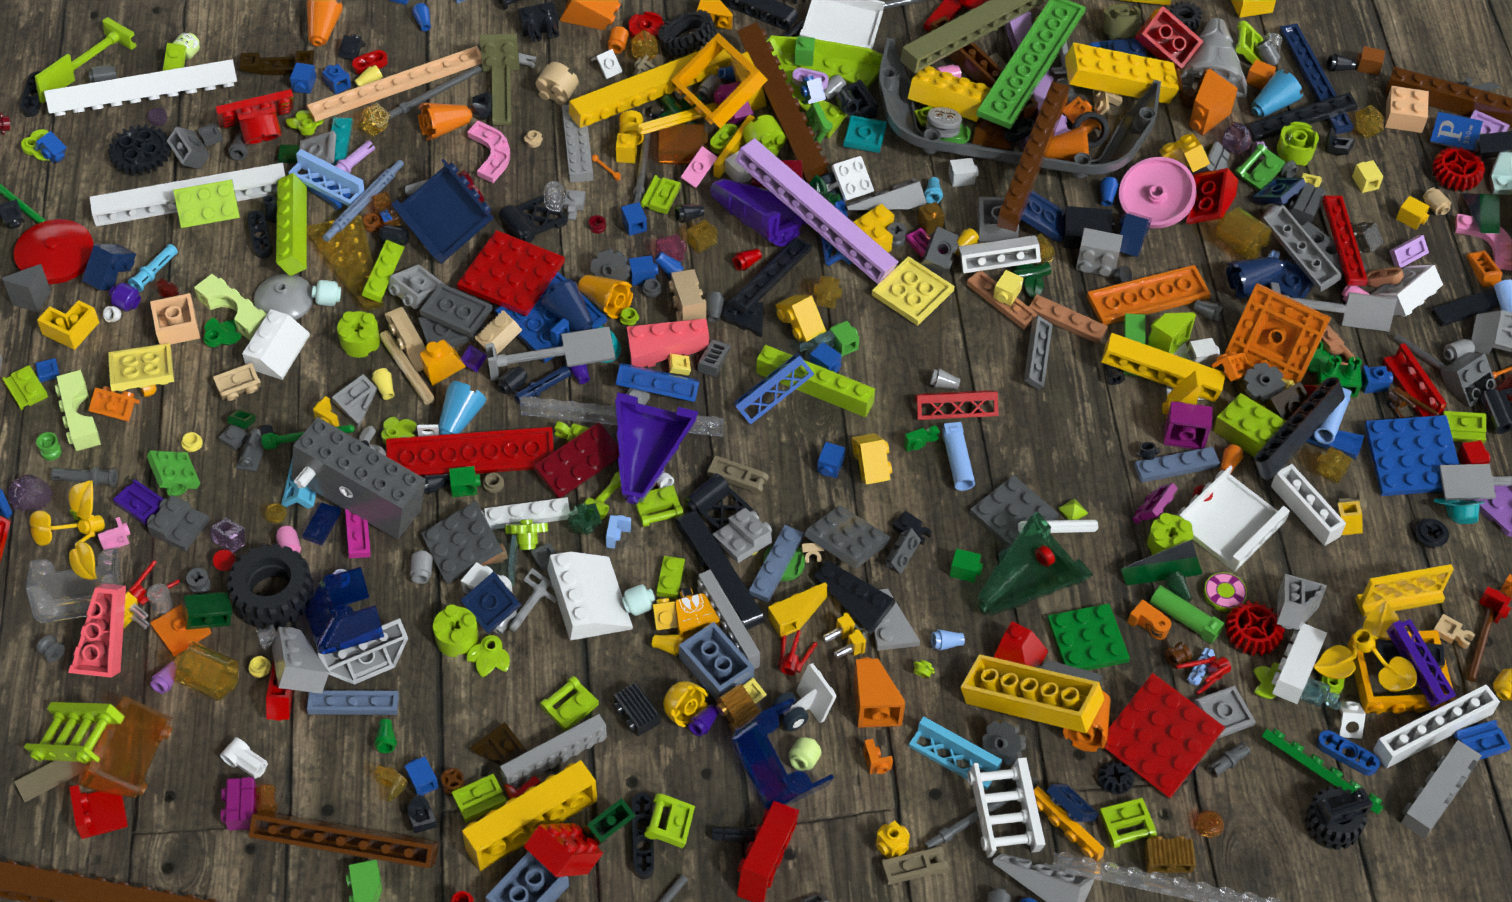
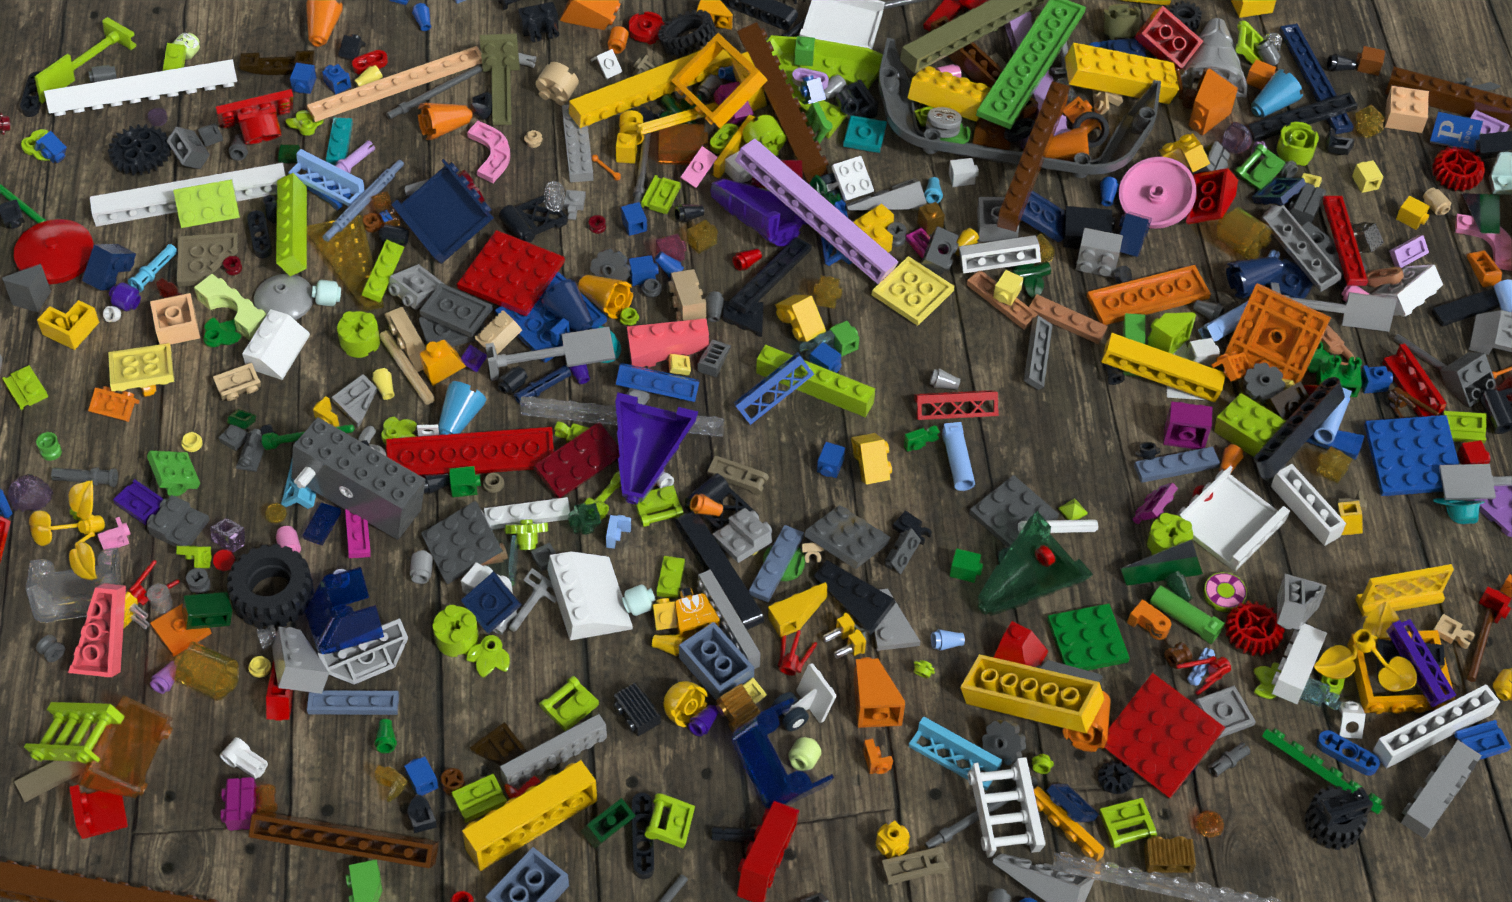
(47, 370): blue tile -> none
(82, 428): yellowish green arch -> none
(200, 554): none -> lime bracket
(203, 255): none -> dark tan plate
(232, 270): none -> dark red bush
(320, 146): light grey plate -> none
(374, 119): clear yellow brick -> none
(564, 849): red brick -> none
(643, 45): clear yellow brick -> none
(646, 113): none -> black tile
(704, 505): none -> orange cone
(1042, 764): none -> lime plate
(1185, 392): yellow slope -> none
(1222, 325): none -> light blue piece
(1432, 526): black gear -> none
(1457, 349): light grey brick -> none

